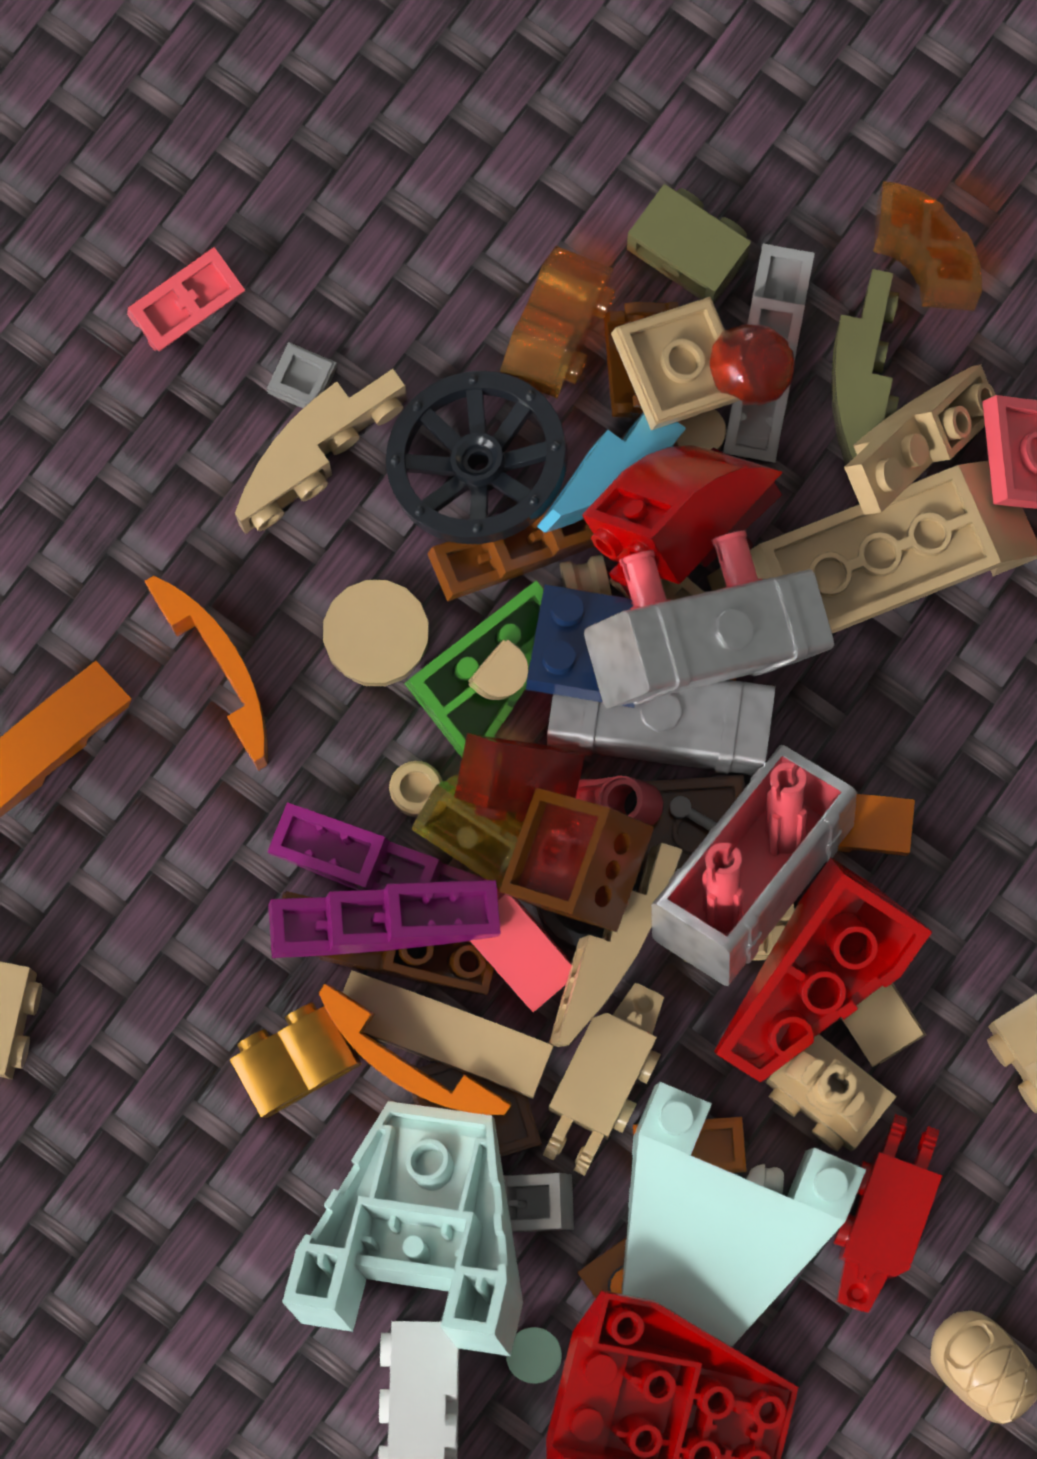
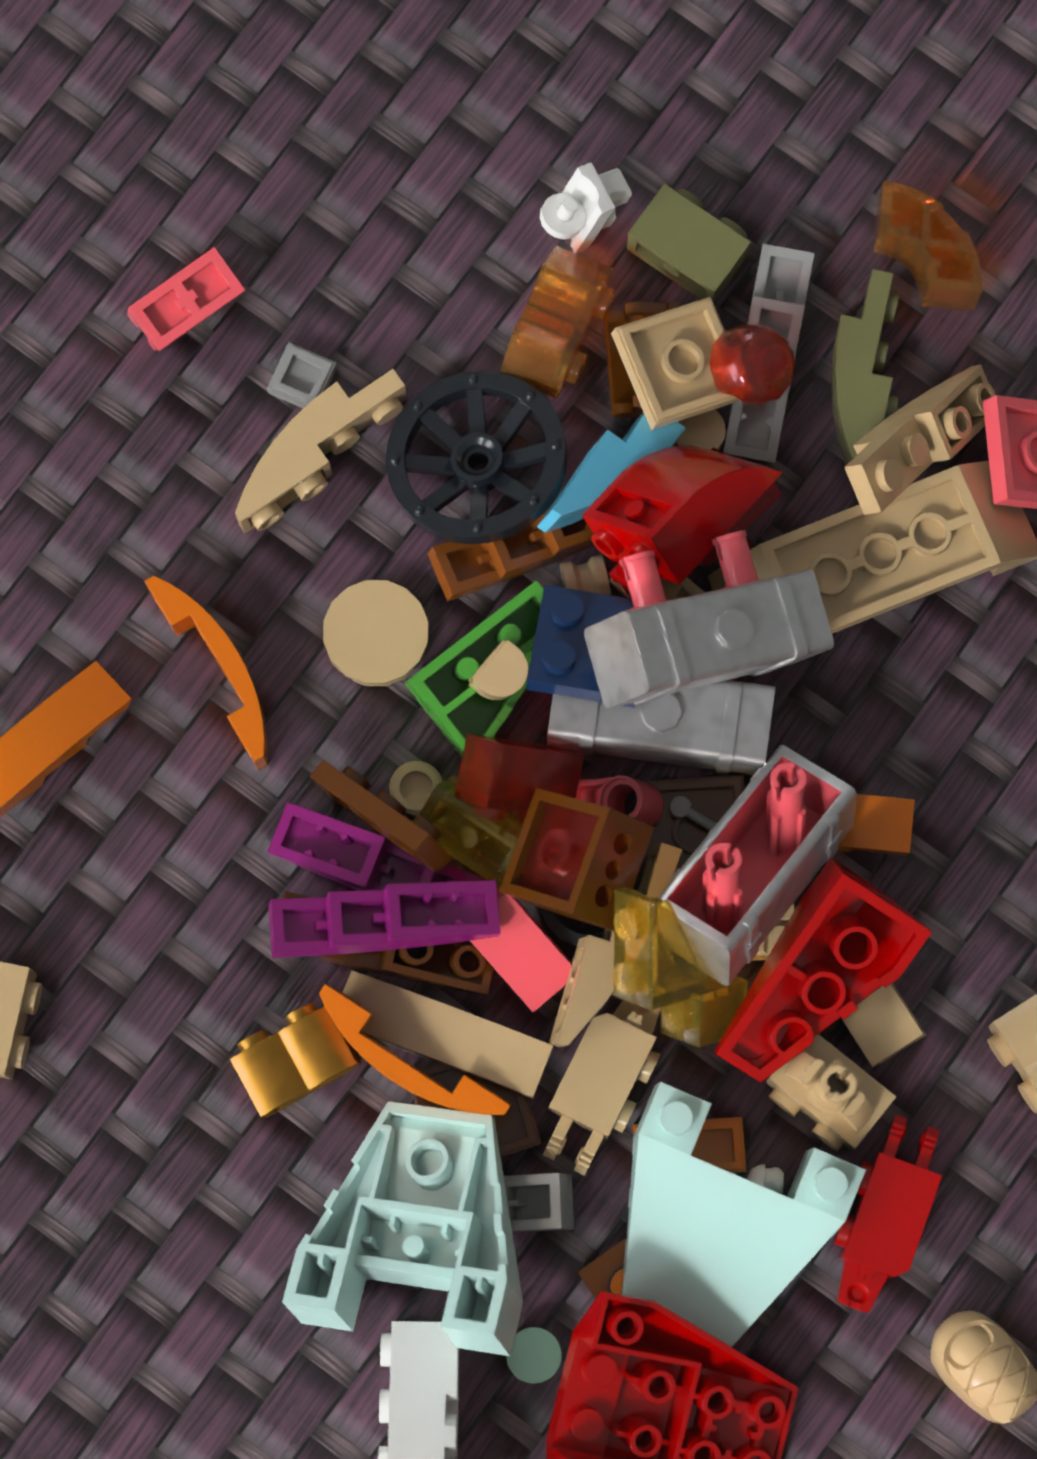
(382, 814): none -> reddish brown plate
(585, 206): none -> white hips
(660, 971): none -> clear yellow arch

